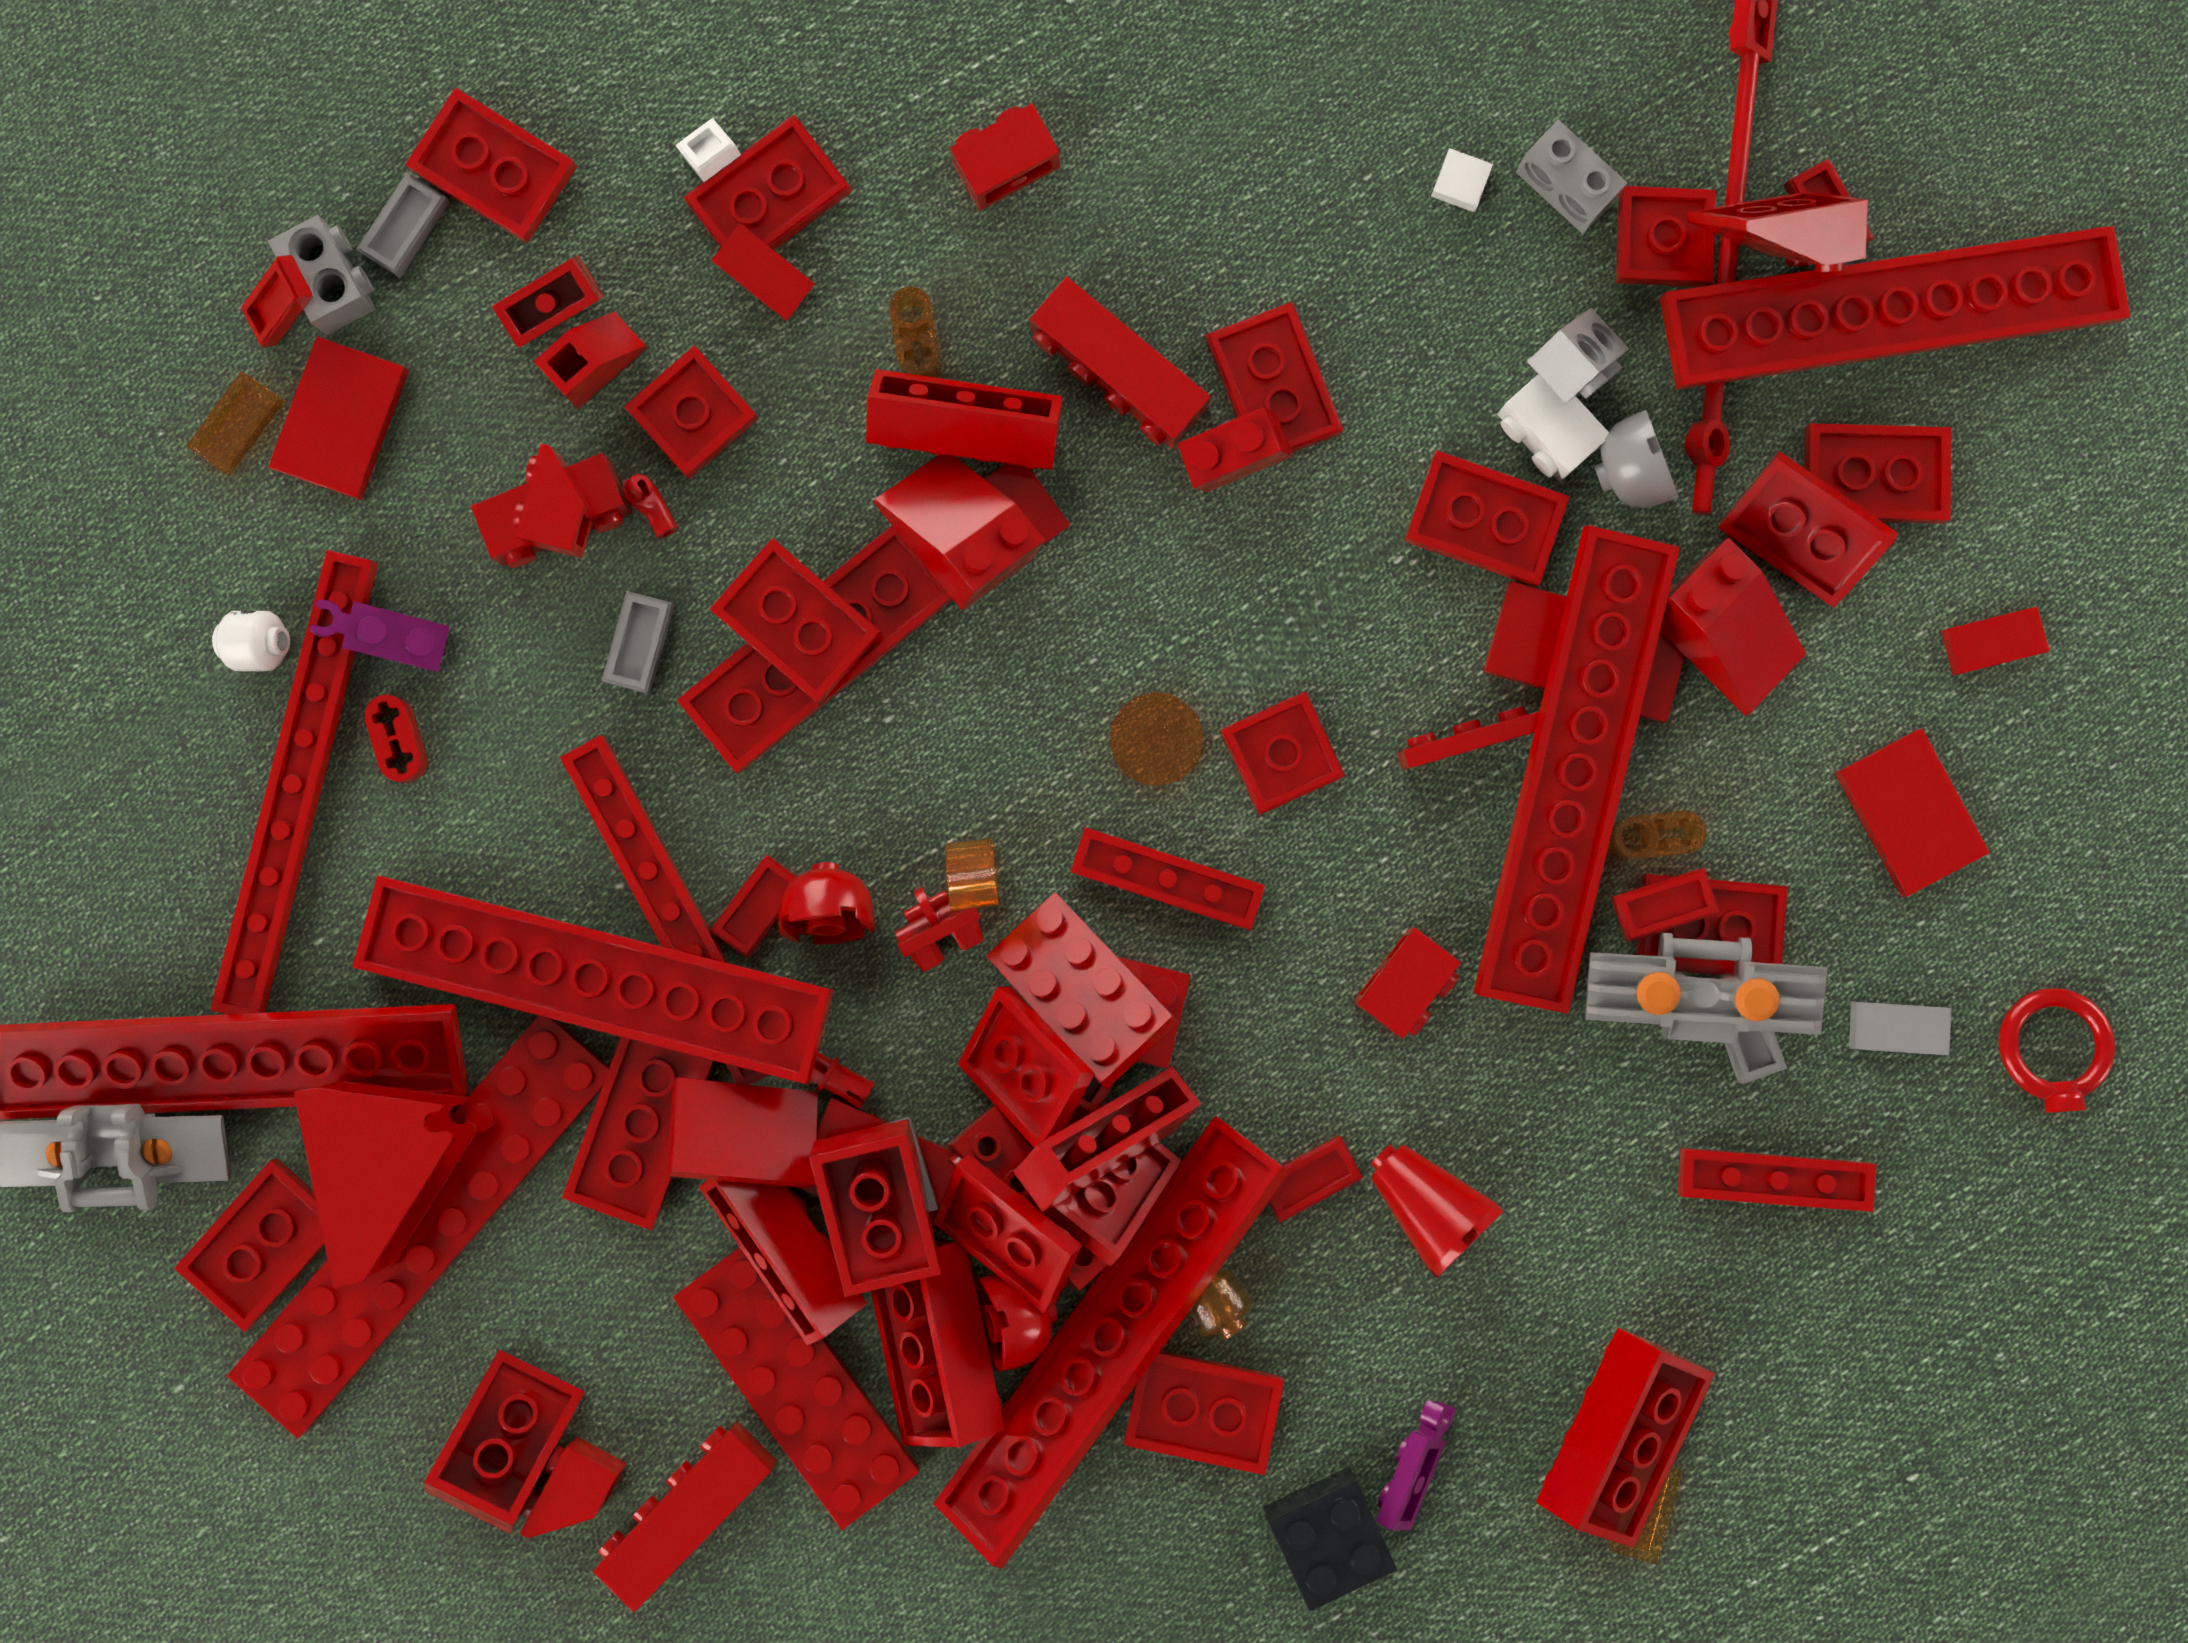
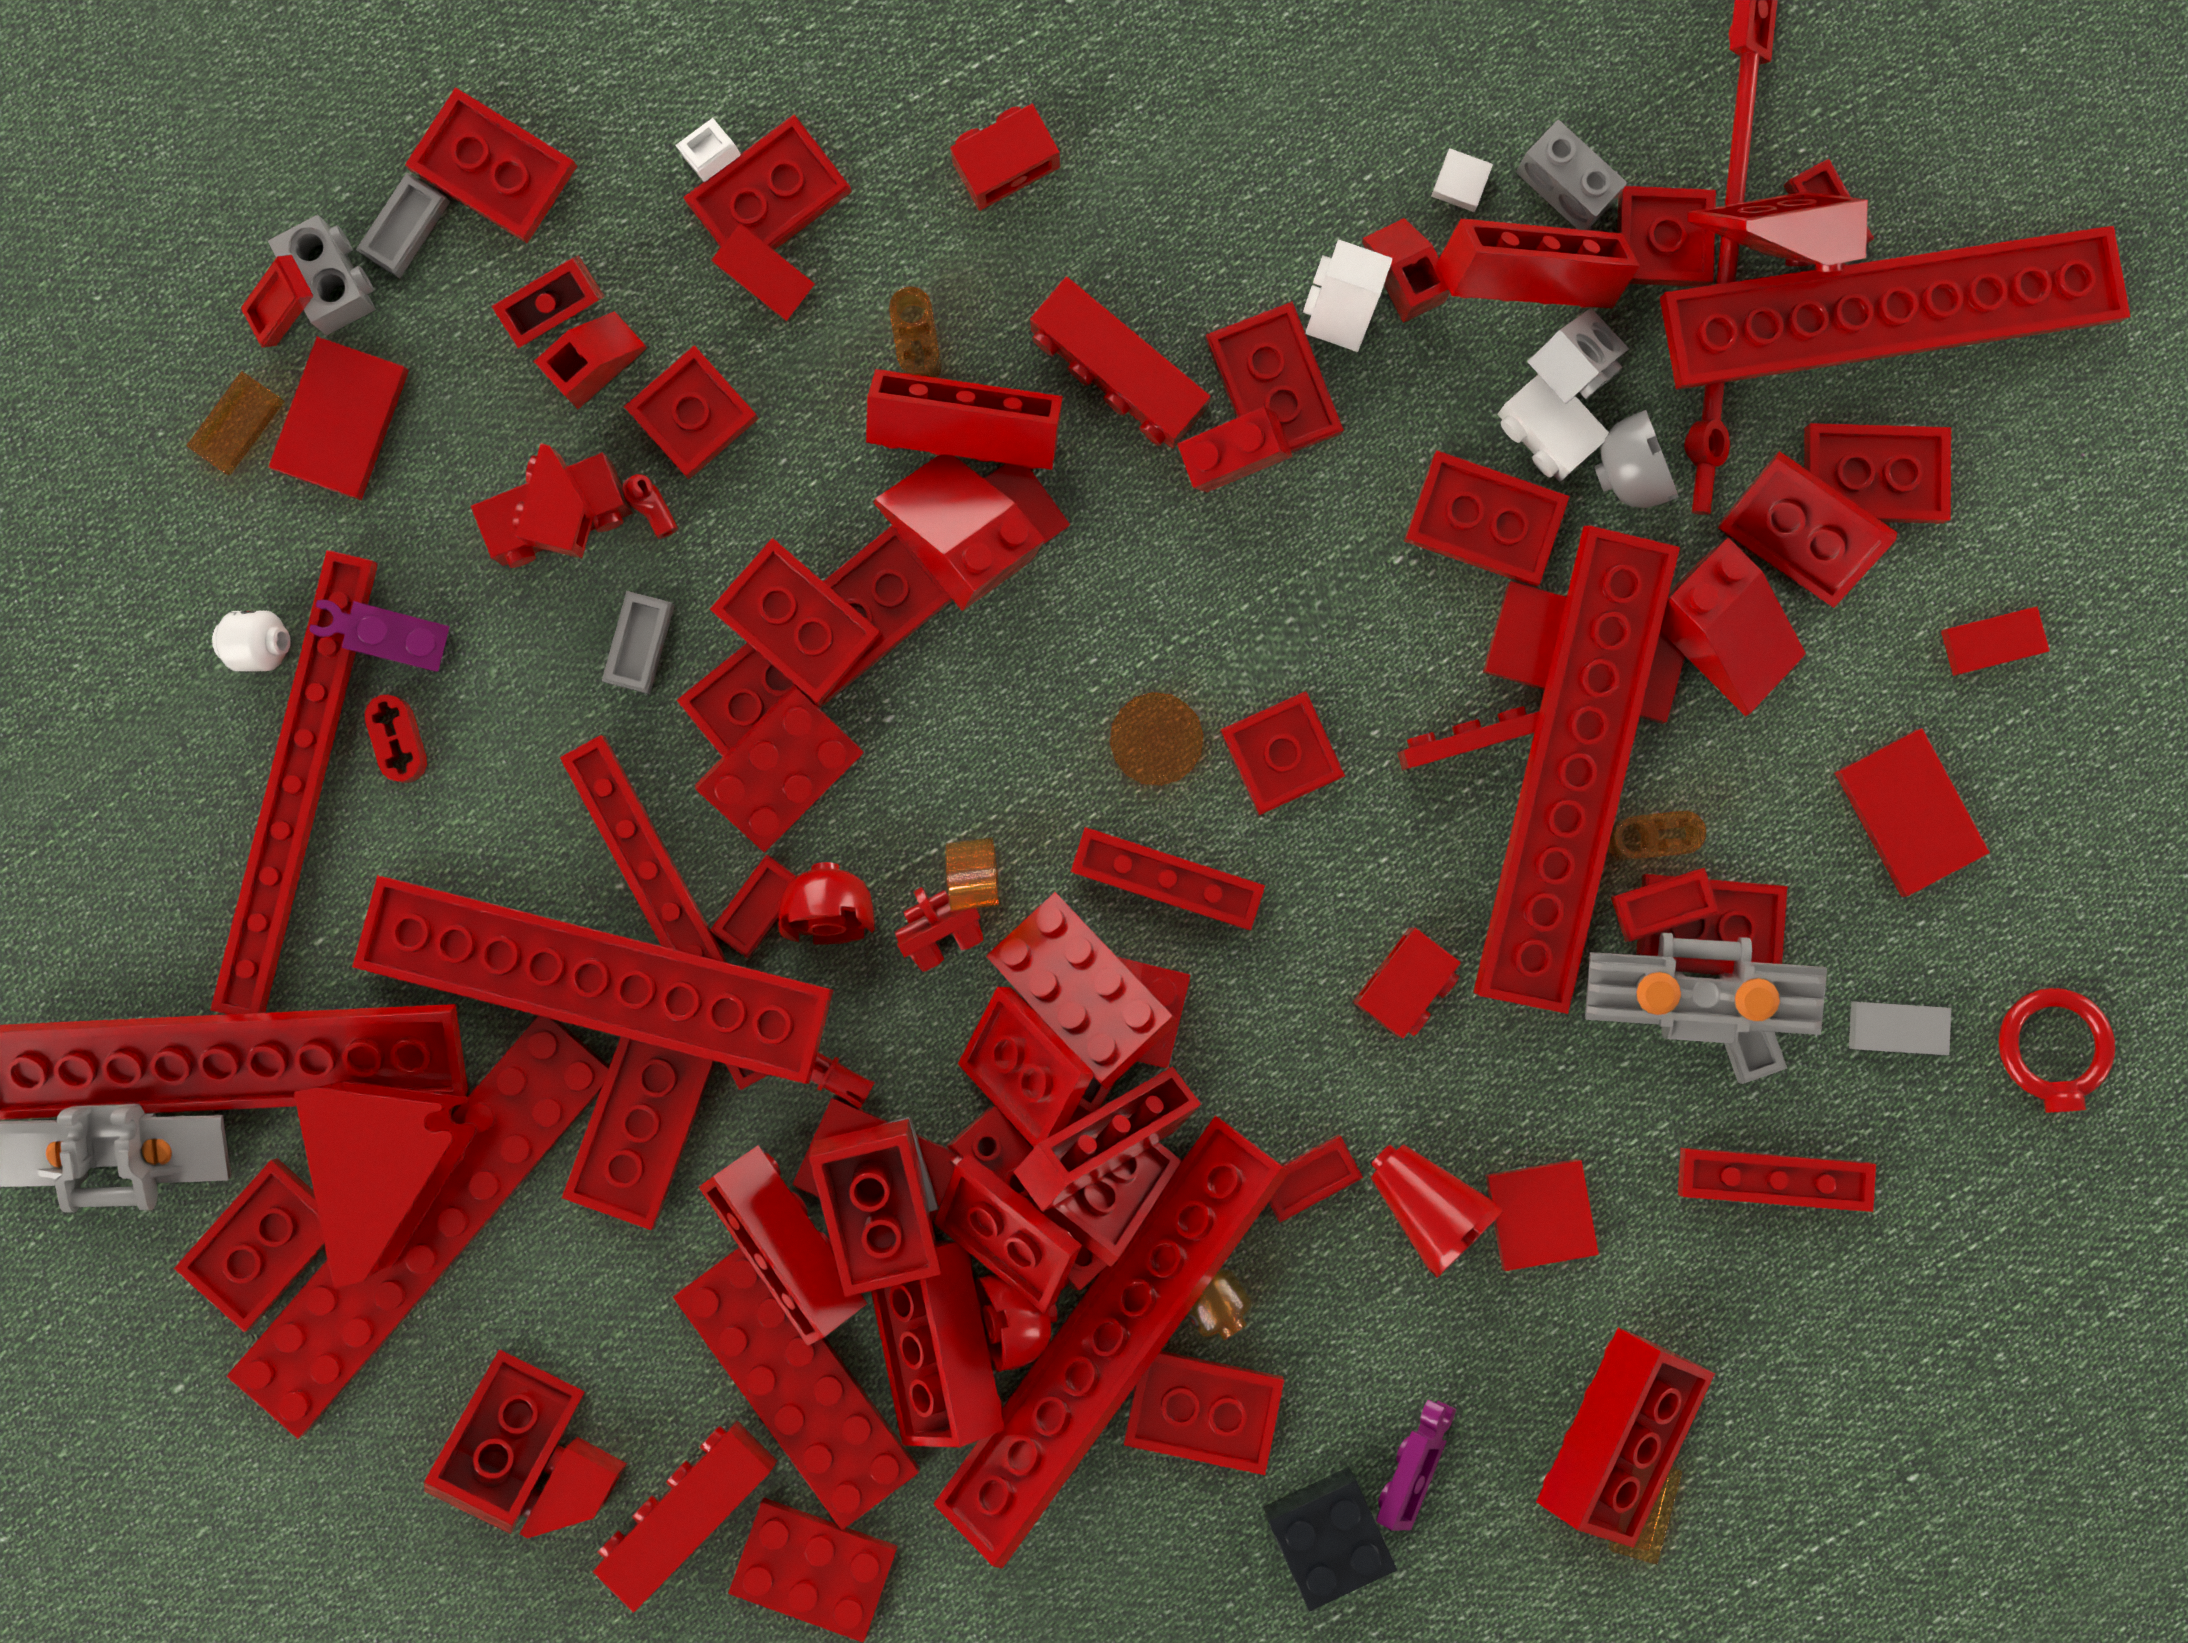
(742, 1133): red tile -> none
(779, 769): none -> red plate
(813, 1569): none -> red plate
(1347, 296): none -> white brick
(1413, 275): none -> red slope
(1537, 264): none -> red brick
(1543, 1215): none -> red tile

